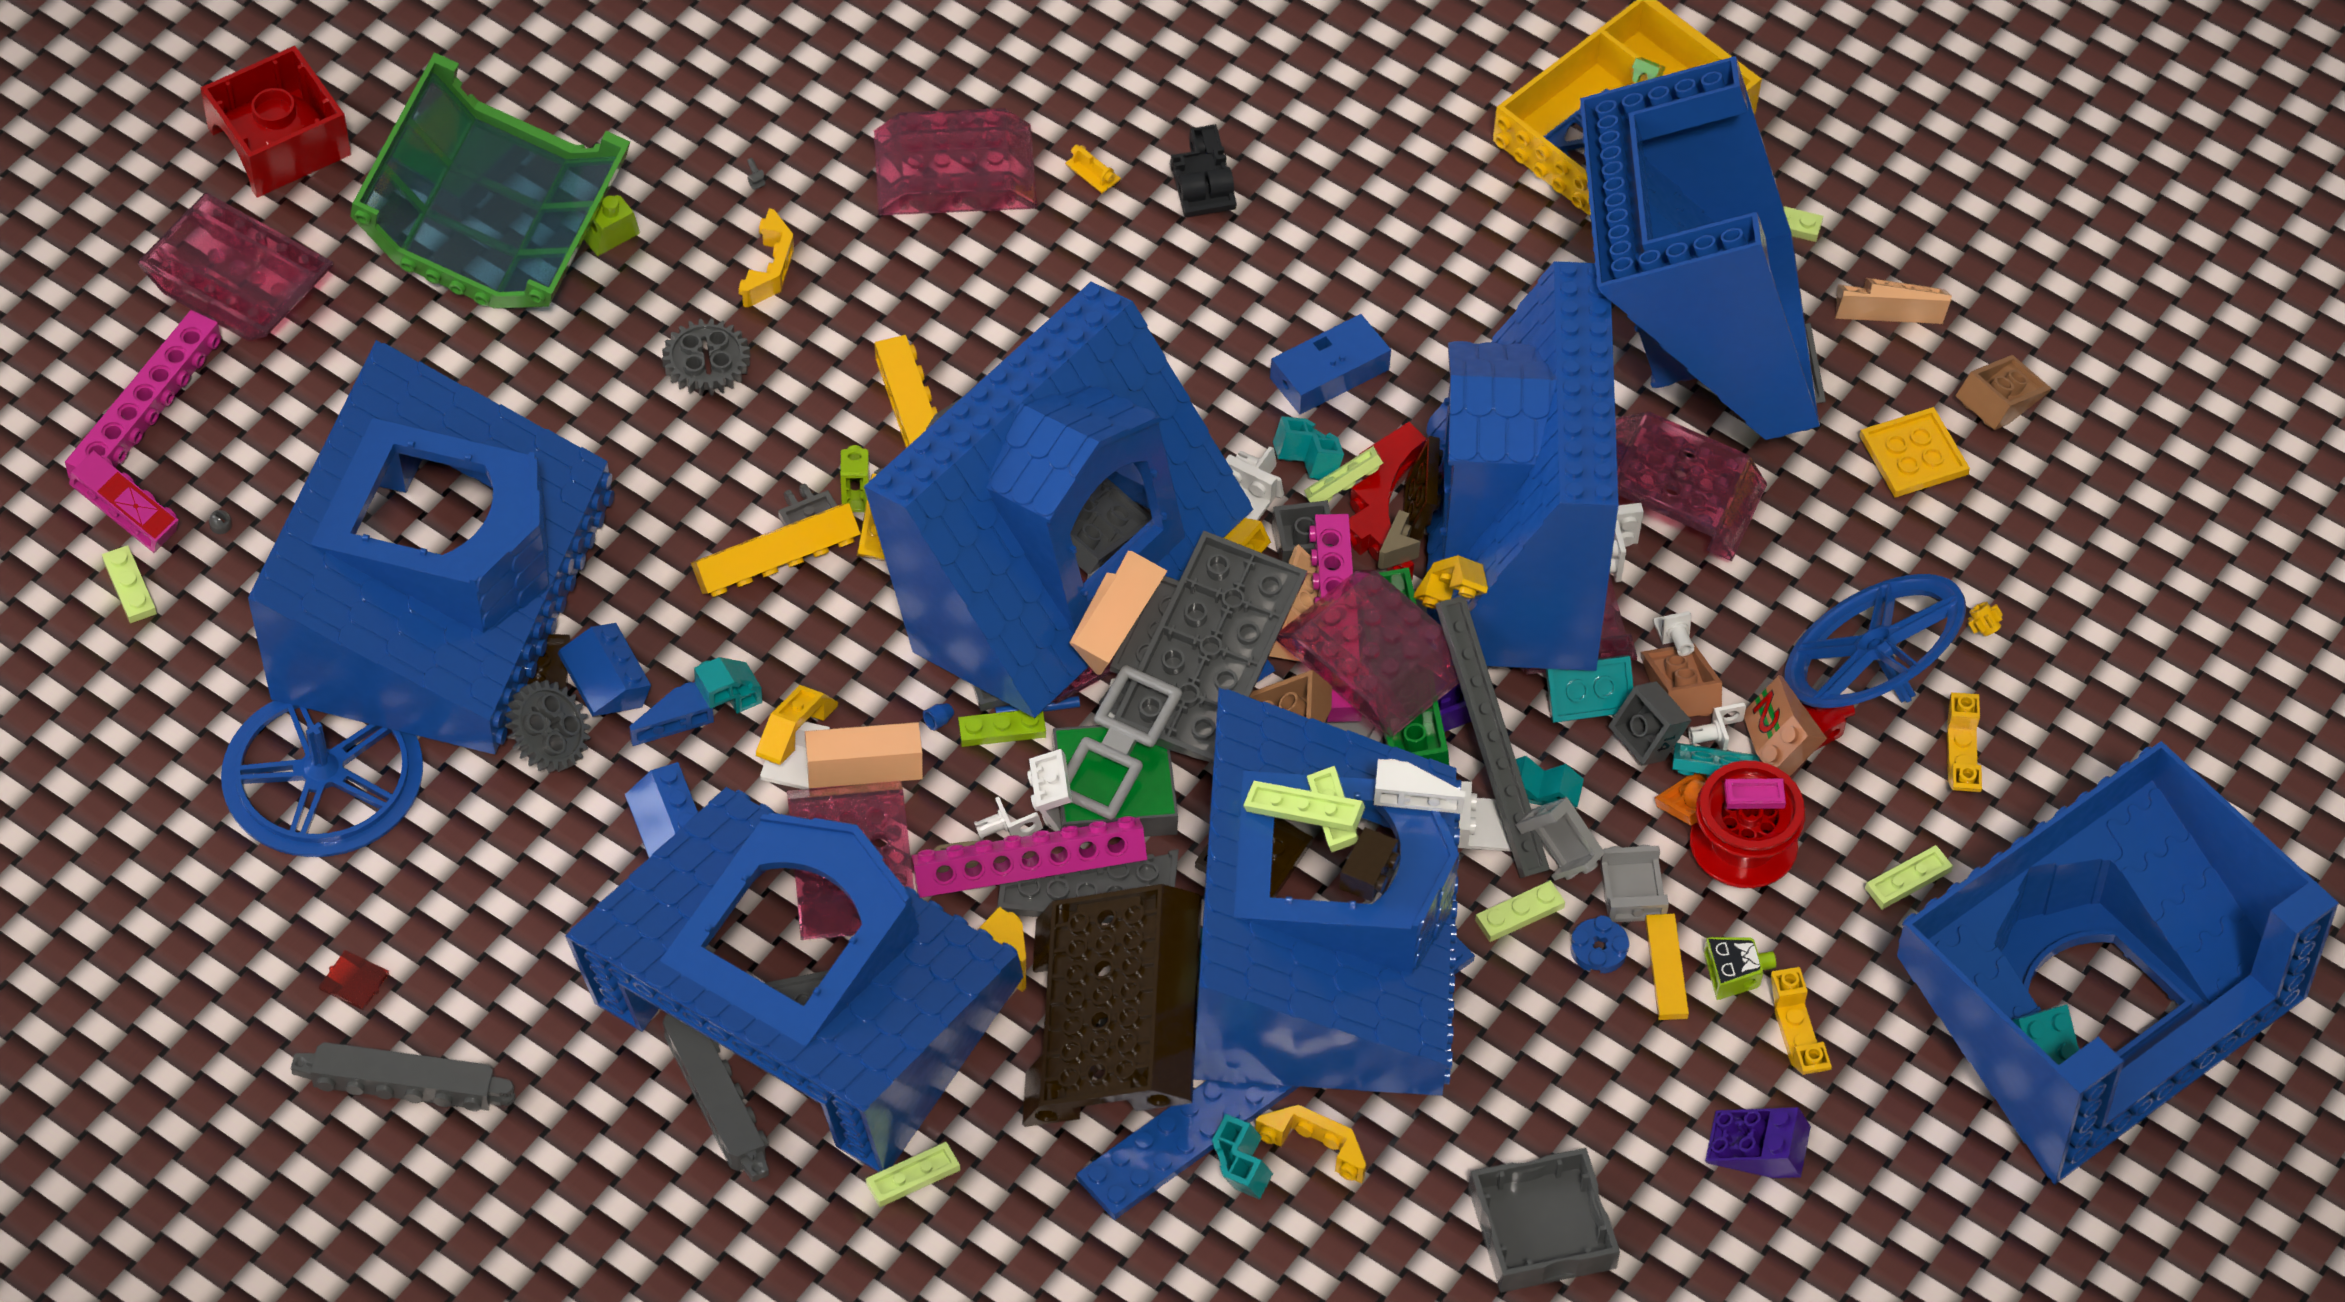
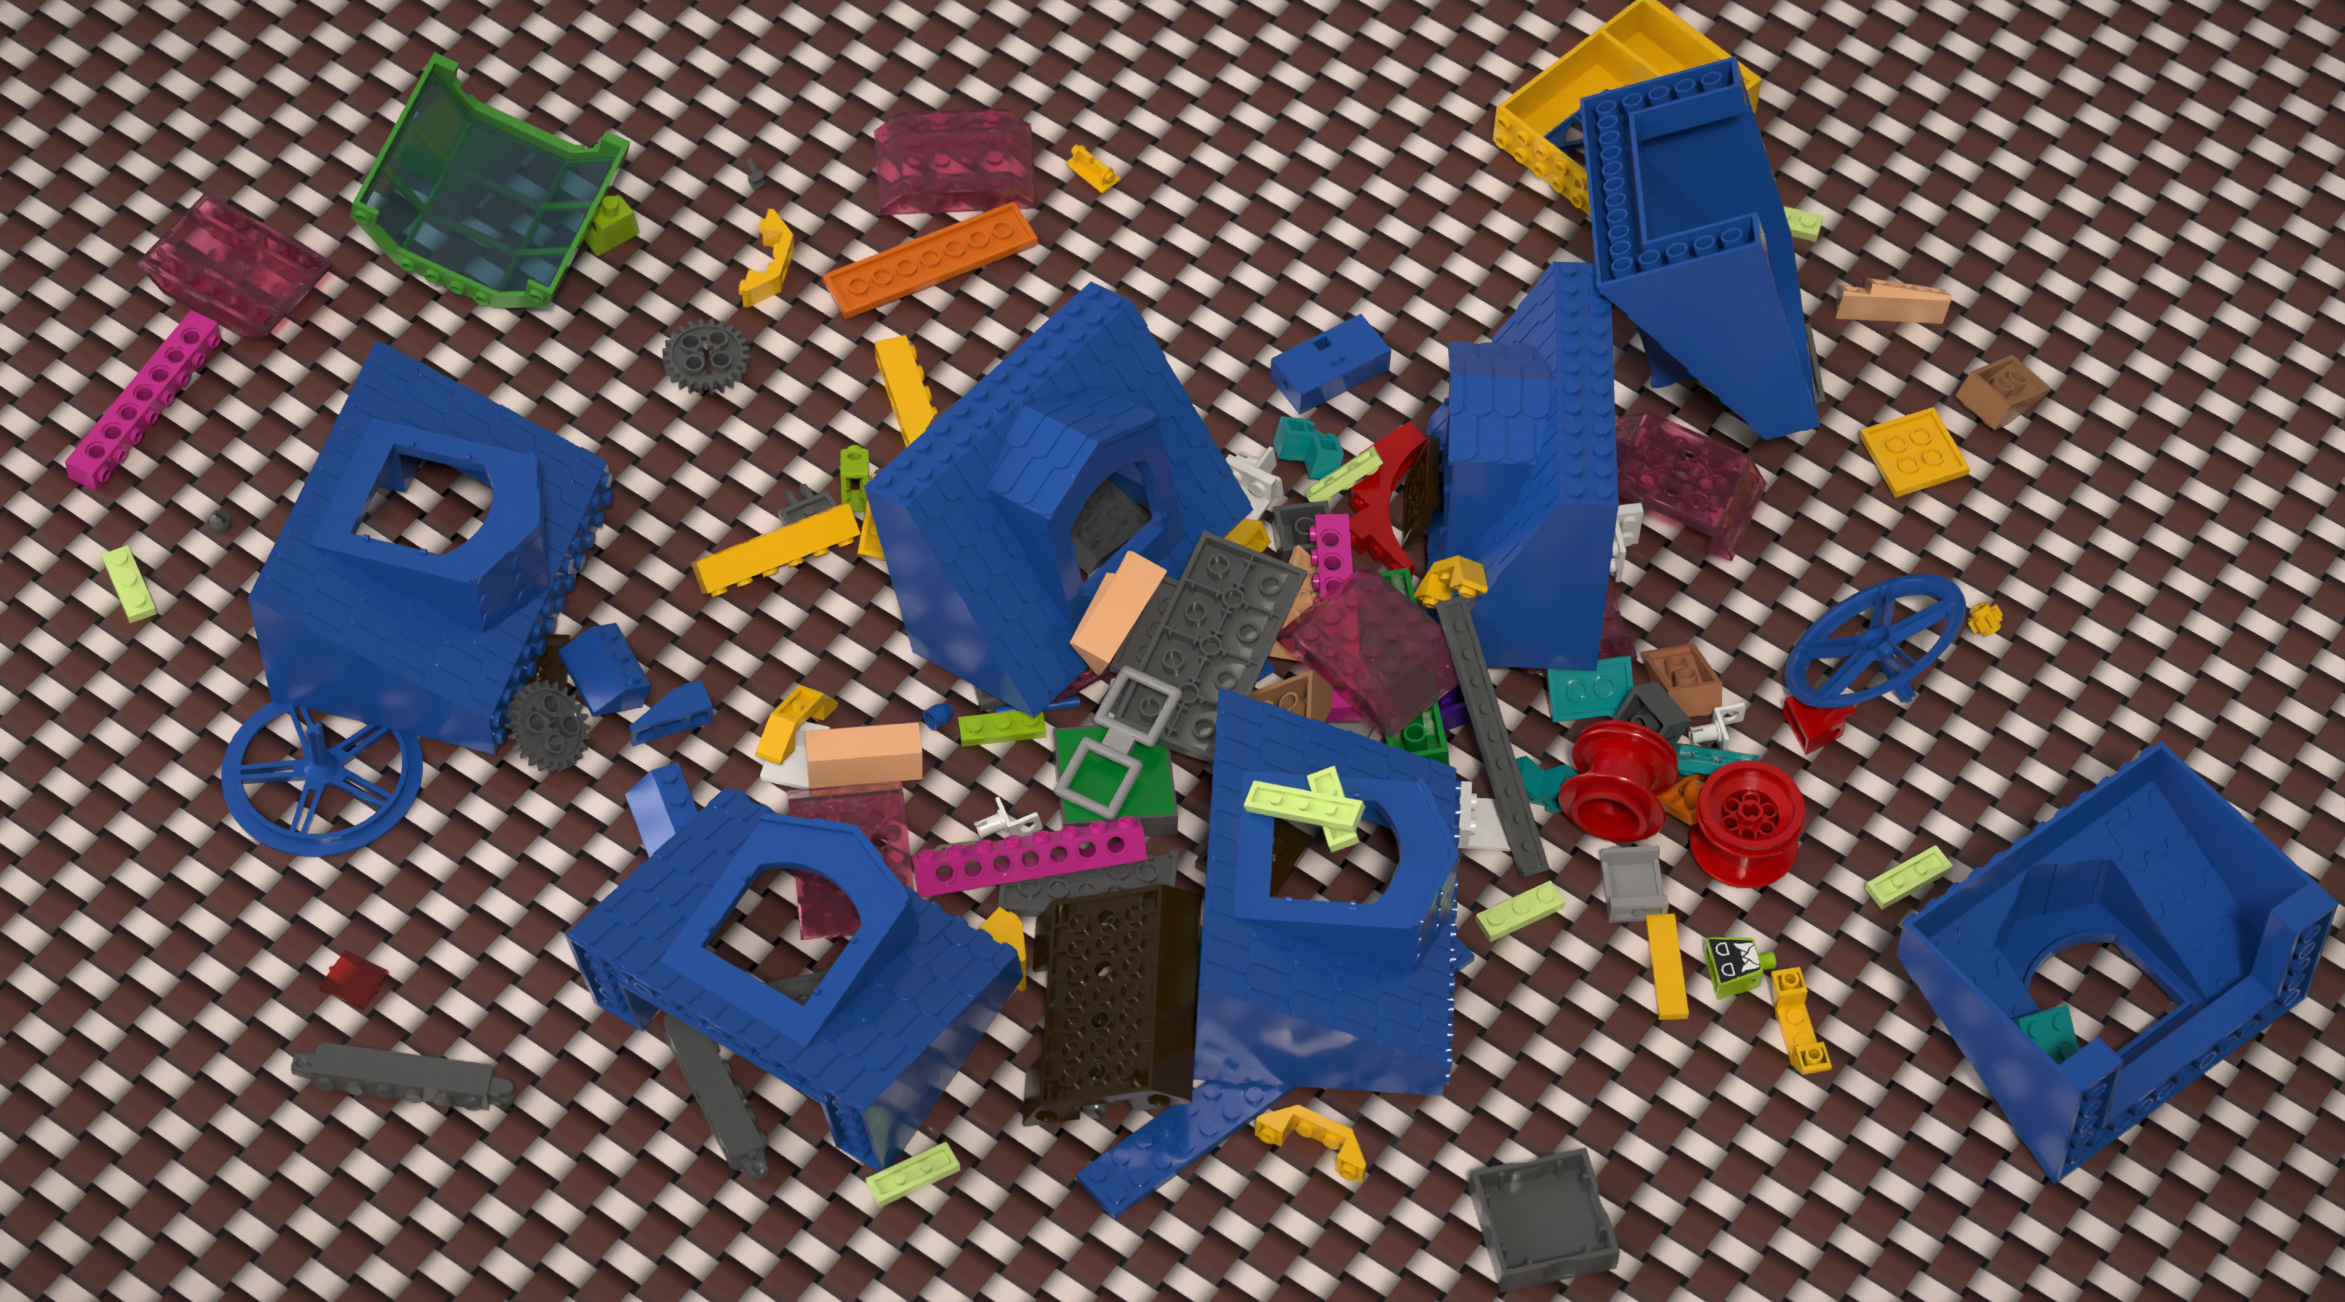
(124, 501): dark pink brick -> none
(277, 120): red piece -> none
(727, 681): teal brick -> none
(929, 260): none -> orange plate
(1050, 786): white bracket -> none
(1093, 1110): none -> dark grey hinge
(1203, 175): black plate -> none
(1235, 1145): teal brick -> none
(1369, 864): dark brown brick -> none
(1398, 545): dark tan slope -> none
(1410, 787): white slope -> none
(1564, 836): light grey panel -> none
(1601, 930): blue plate -> none
(1619, 781): none -> red wheel
(1644, 66): bright green tile -> none
(1677, 630): white bracket -> none
(1754, 793): dark pink tile -> none
(1760, 1141): dark purple slope -> none
(1782, 727): nougat slope -> none
(1962, 764): yellow slope -> none

